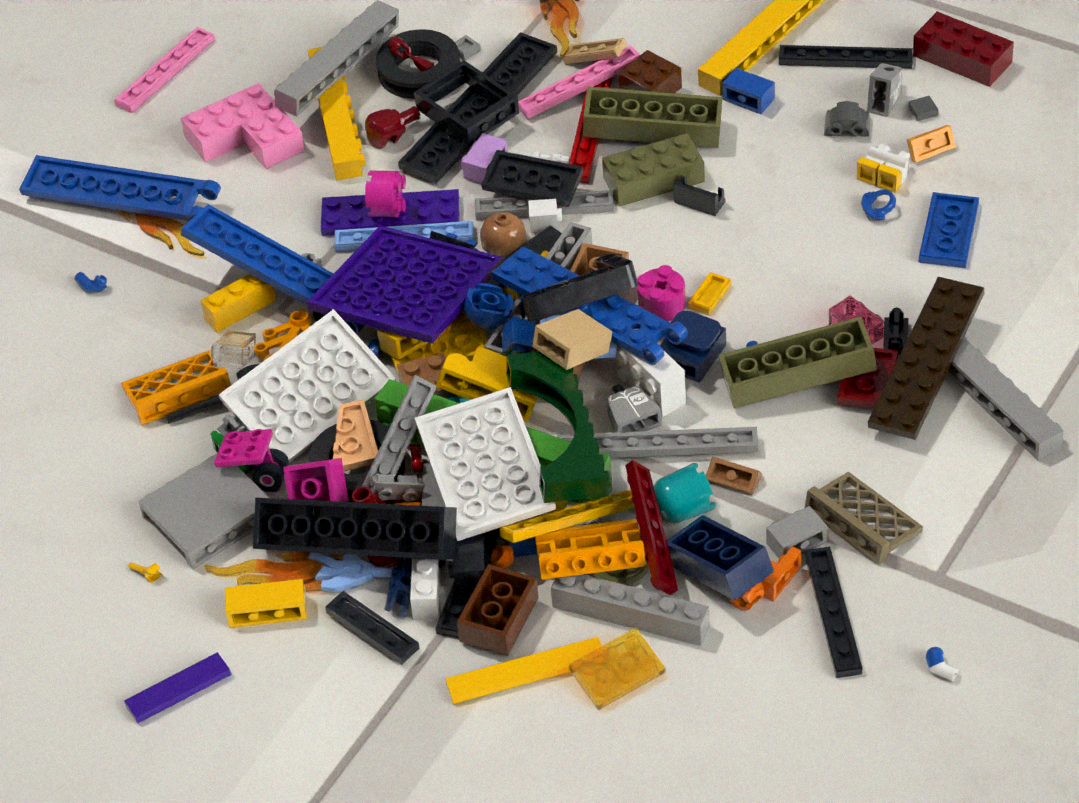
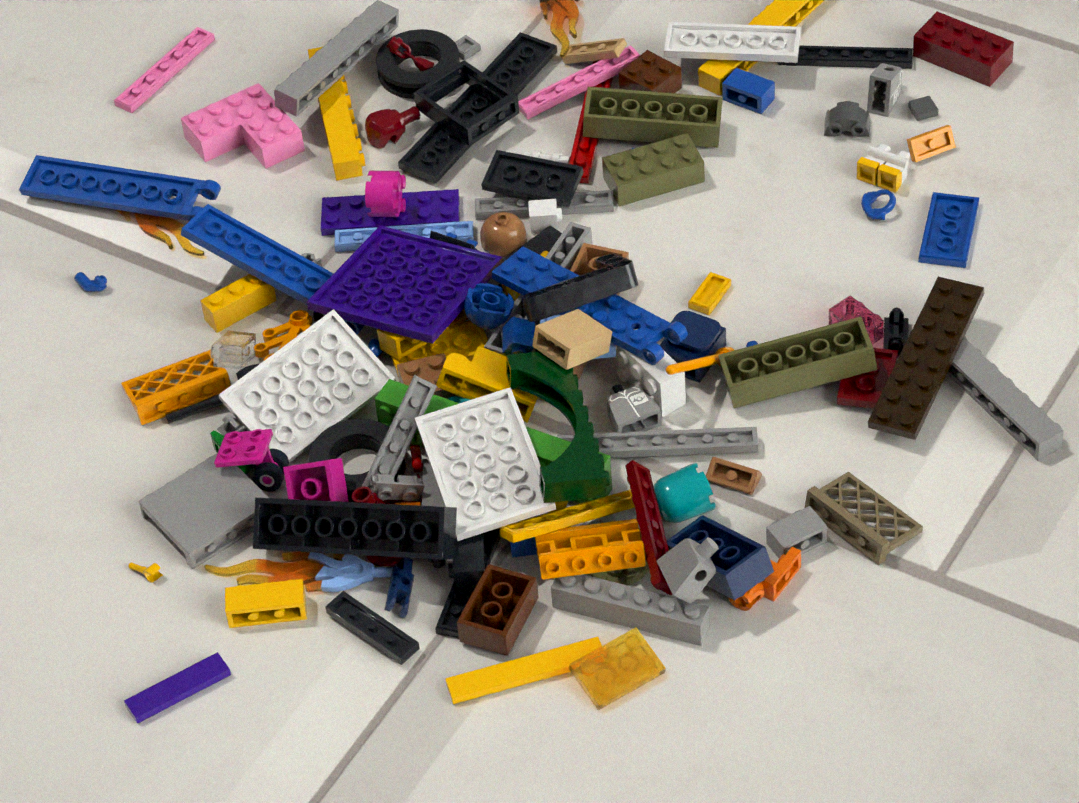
(354, 436): light nougat wing -> none
(425, 589): white brick -> none
(480, 156): lavender brick -> none
(502, 556): orange plate -> none
(661, 292): dark pink brick -> none
(688, 567): none -> light grey torso
(697, 363): none -> light orange piece
(698, 198): black hinge -> none
(732, 42): none -> white plate
(833, 612): black tile -> none
(937, 665): arm -> none

